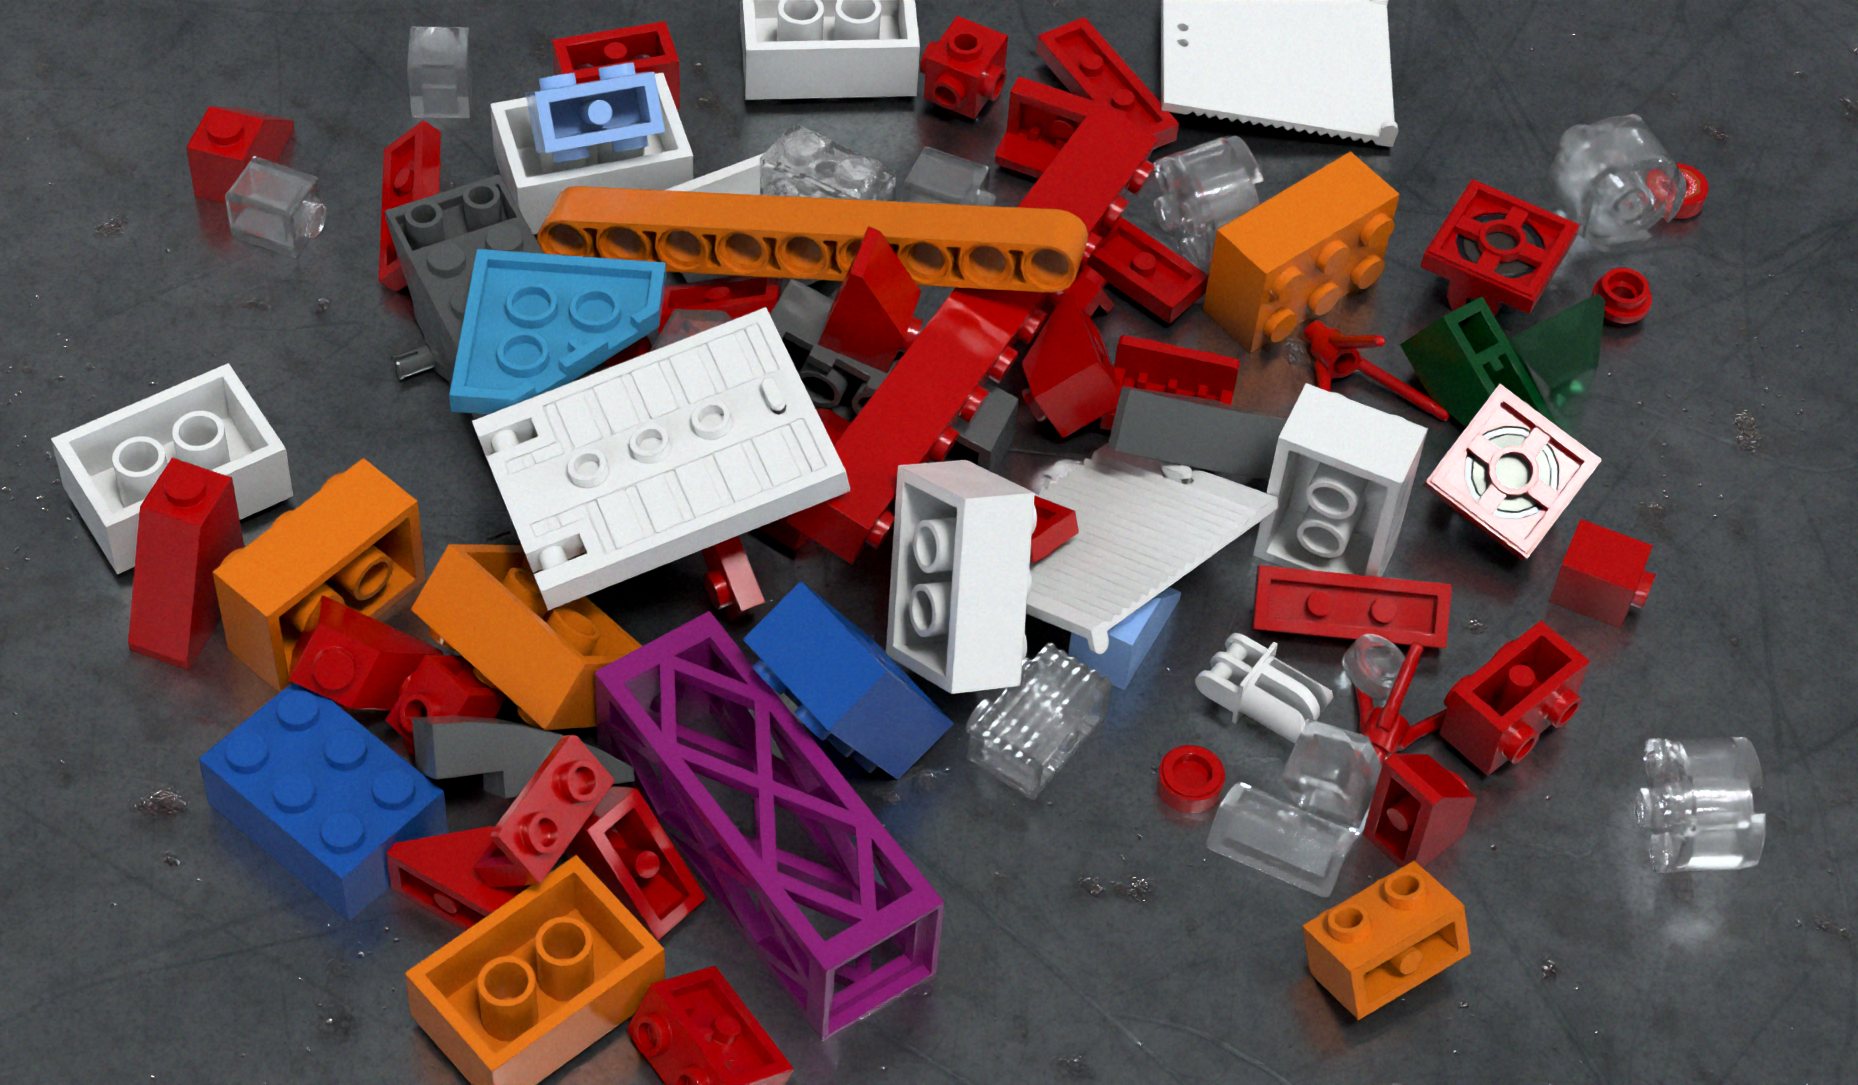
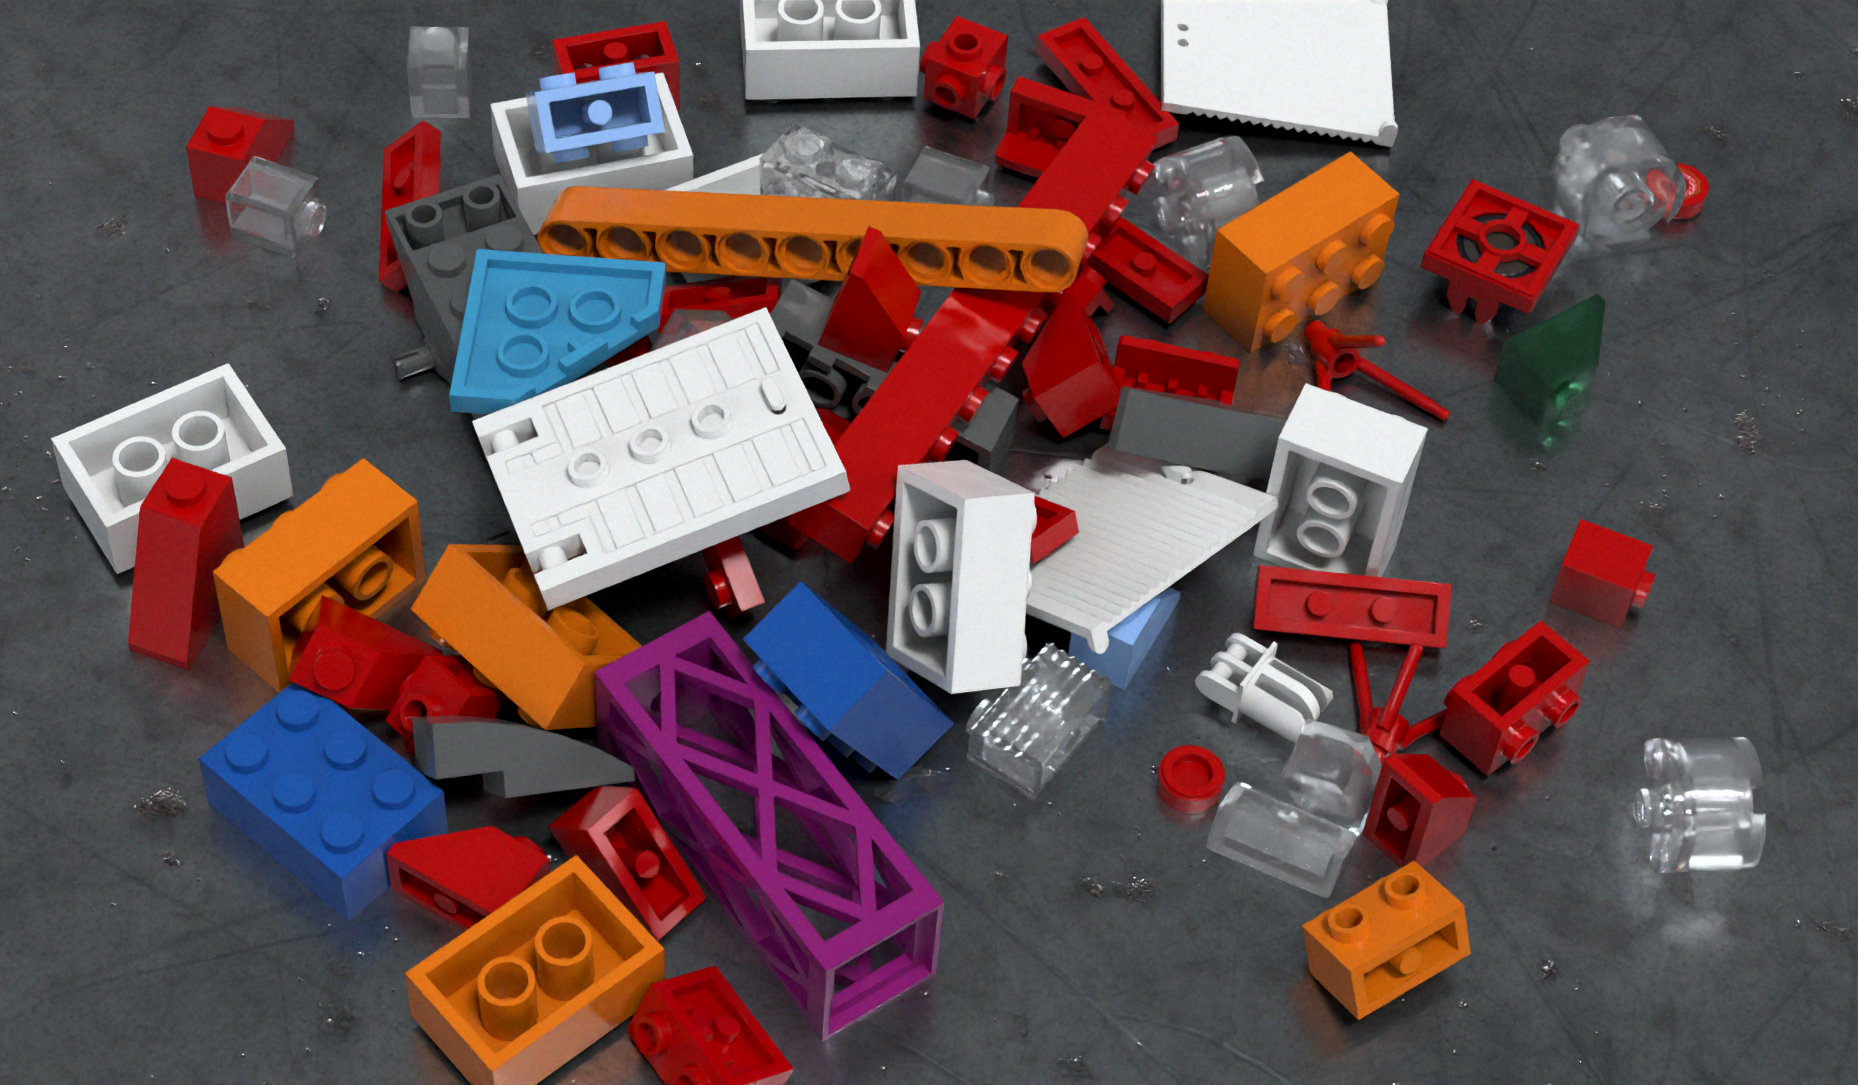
(545, 816): red bracket -> none
(1373, 665): clear tile -> none
(1465, 361): dark green slope -> none
(1510, 474): piece -> none
(1625, 295): red plate -> none

